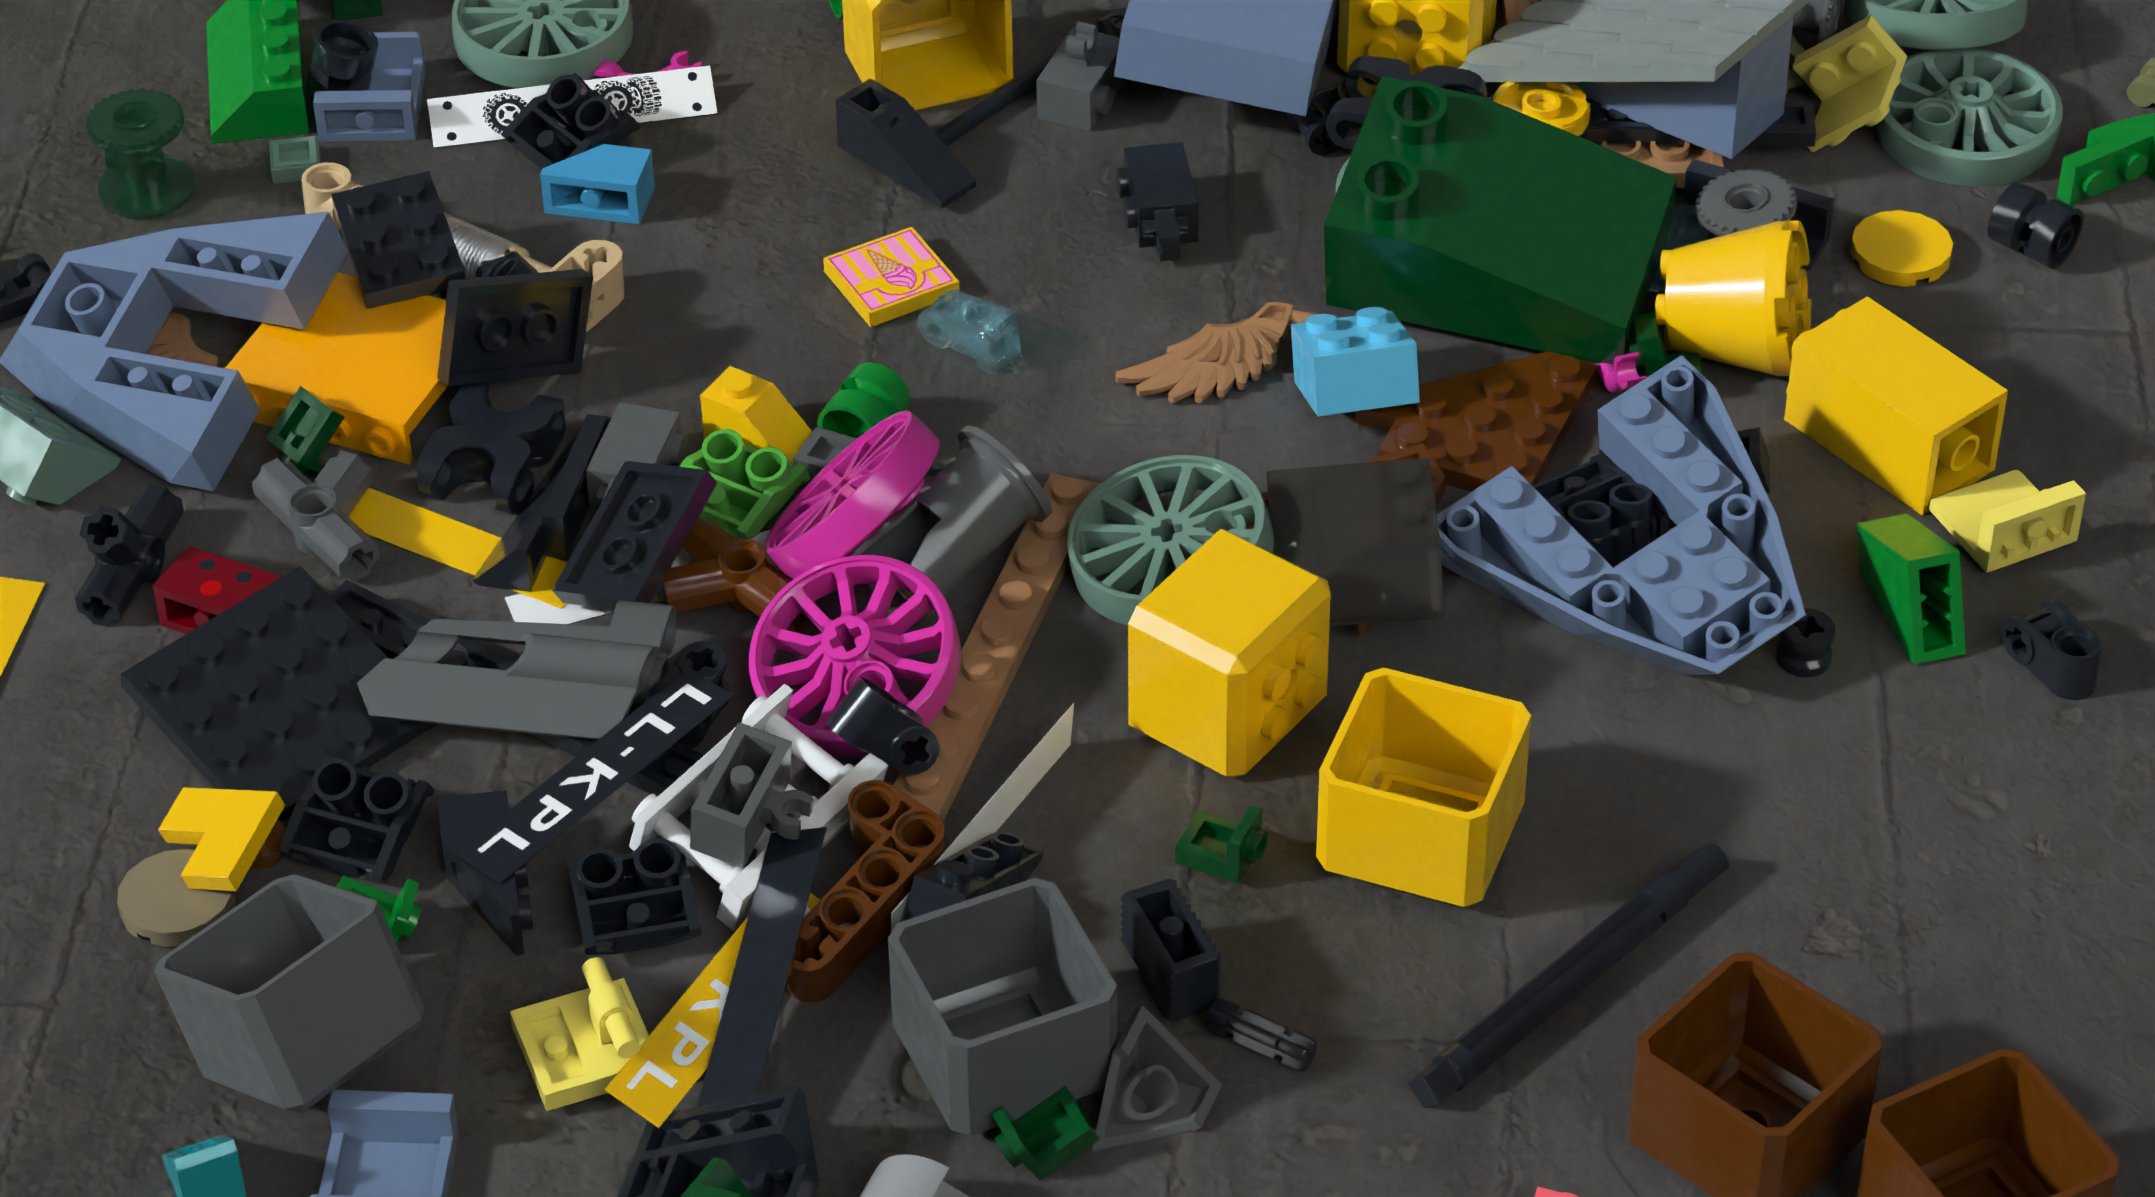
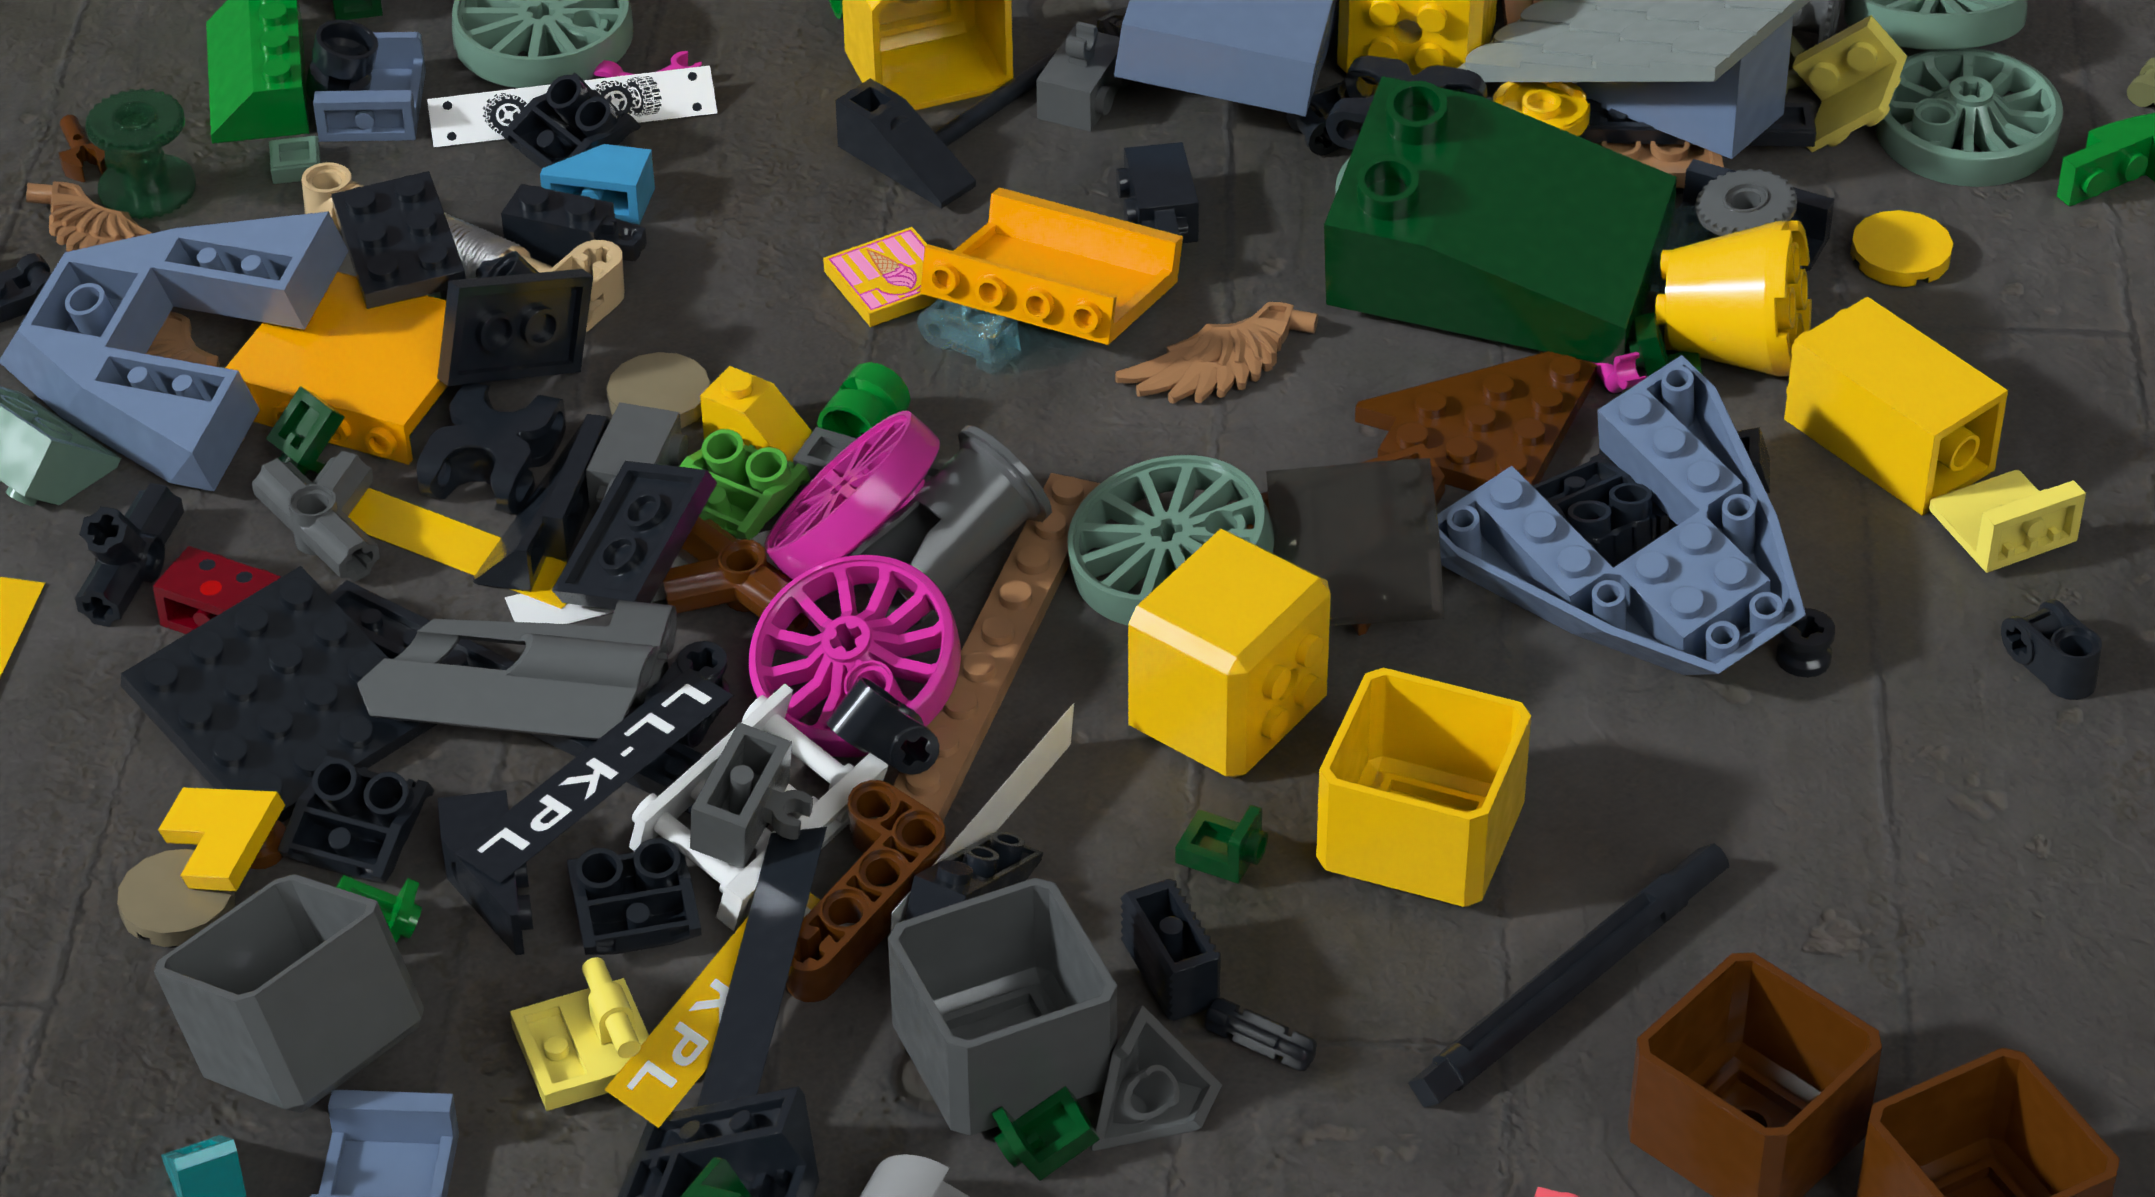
(80, 150): none -> reddish brown bar
(80, 220): none -> medium nougat animal
(557, 222): none -> black hinge
(660, 382): none -> dark tan tile
(1056, 267): none -> light orange panel
(1355, 362): medium azure brick -> none
(1915, 585): green slope -> none
(2032, 222): black wheel -> none

